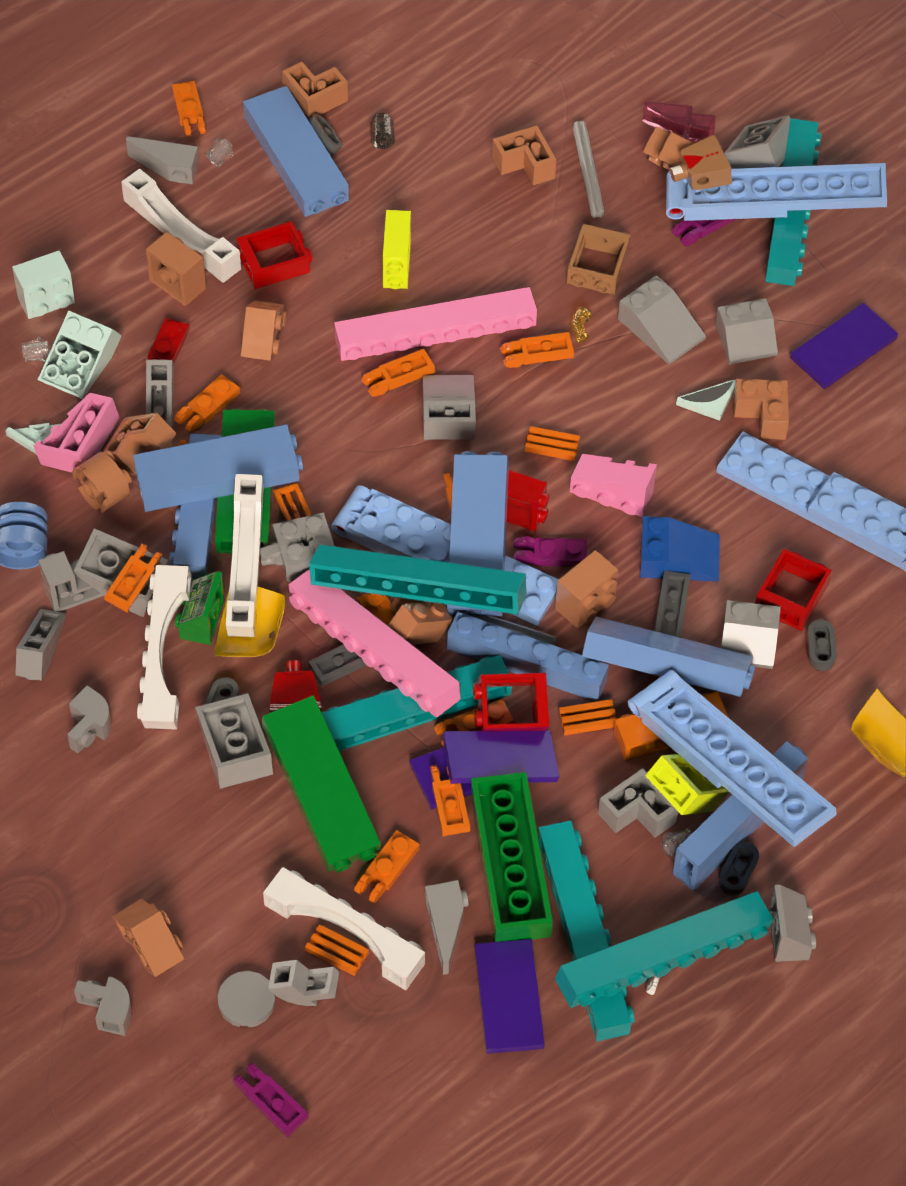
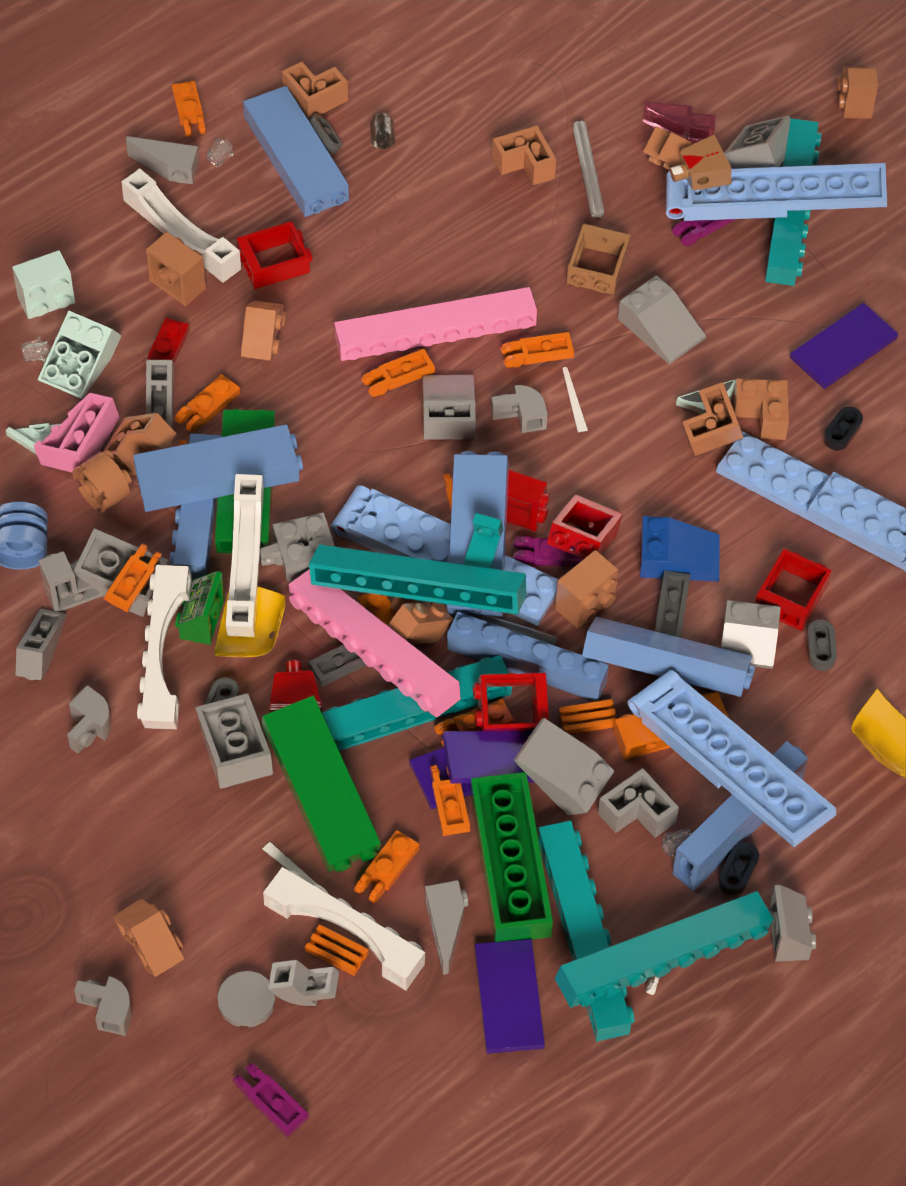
(285, 861): none -> white sticker
(286, 491): orange tile -> none
(396, 249): neon yellow window -> none
(484, 541): none -> teal bracket
(525, 404): none -> light grey brick
(553, 440): orange tile -> none
(563, 767): none -> light grey slope
(577, 321): clear yellow arm -> none
(579, 419): none -> white sticker
(589, 516): none -> red window
(613, 483): bright pink wedge -> none
(692, 791): neon yellow window -> none
(715, 426): none -> nougat brick
(747, 331): light grey slope -> none
(841, 430): none -> black plate
(858, 92): none -> nougat brick

